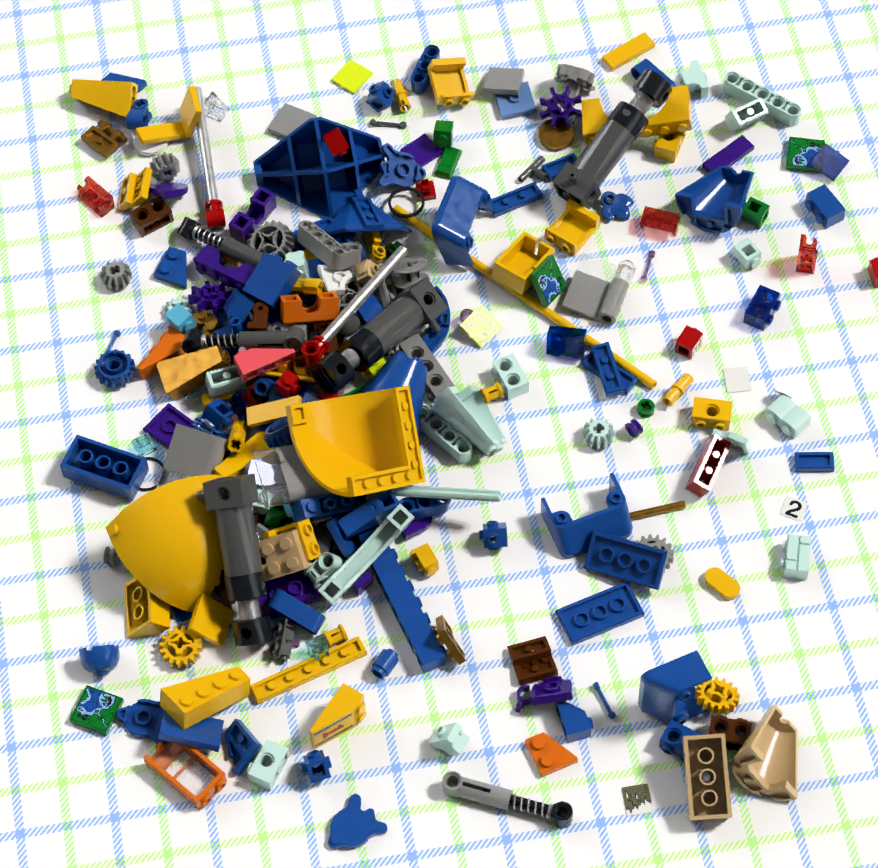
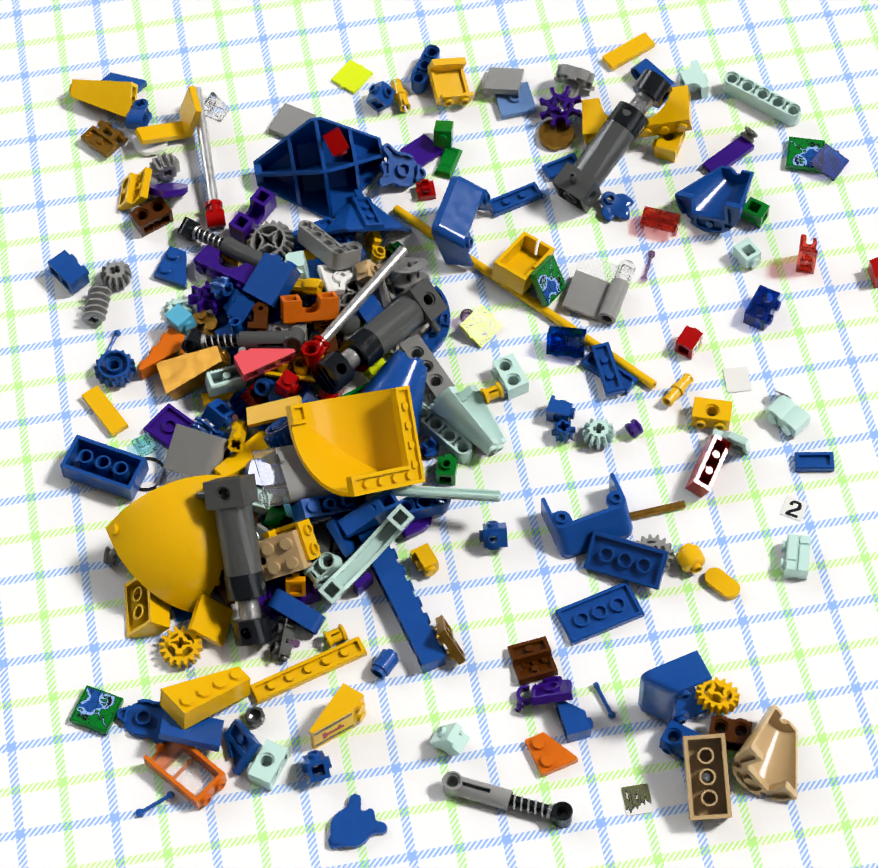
(69, 271): none -> blue brick
(95, 197): clear red hinge -> none
(96, 305): none -> light grey piece
(100, 659): blue cylinder -> none
(105, 411): none -> yellow tile
(140, 812): none -> blue hinge
(221, 287): none -> blue gear
(254, 716): none -> dark grey tile
(296, 585): none -> light orange tile
(316, 646): clear light blue tile -> none
(402, 125): dark grey hinge -> none
(406, 215): black piece -> none
(429, 448): none -> blue plate
(446, 469): none -> green brick
(533, 169): dark grey piece -> none
(559, 410): none -> blue brick
(563, 431): none -> blue gear
(573, 228): yellow panel -> none
(645, 402): green bush -> none
(690, 558): none -> yellow head
(746, 114): light aqua brick -> none
(749, 134): none -> dark grey bush
(825, 206): blue brick -> none

